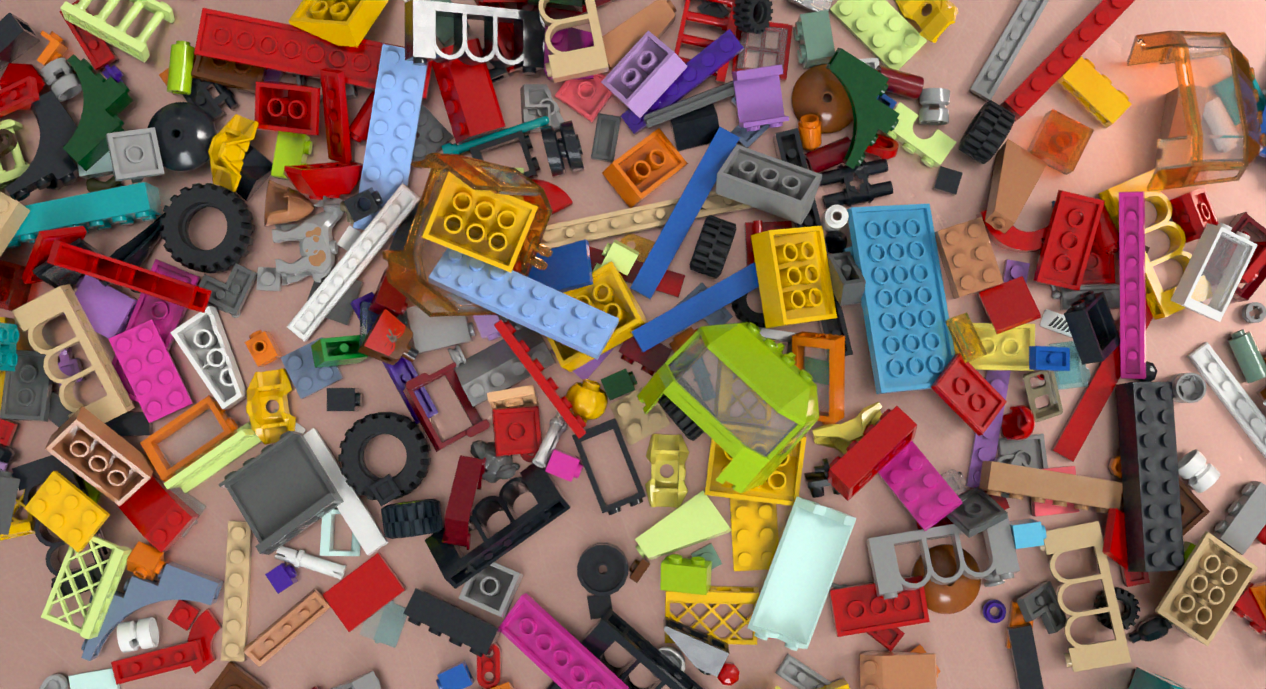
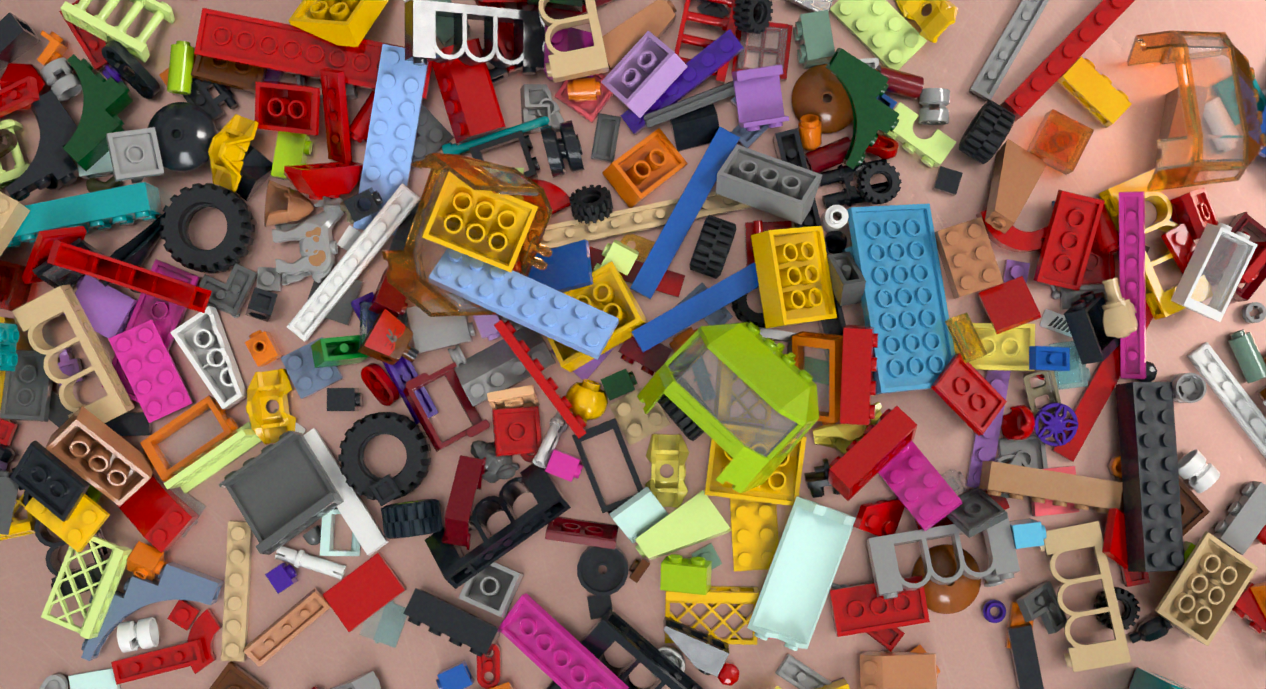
(49, 481): none -> black tile
(120, 58): none -> black beam
(261, 304): none -> black brick
(313, 536): none -> dark grey hinge
(379, 384): none -> red plate
(582, 532): none -> dark red tile
(583, 89): none -> orange brick
(591, 204): none -> black tyre
(639, 514): none -> light aqua tile
(857, 375): none -> red slope
(880, 518): none -> red wing
(891, 176): none -> black tyre
(1056, 424): none -> dark purple wheel
(1118, 313): none -> tan piece
(1180, 245): none -> red plate

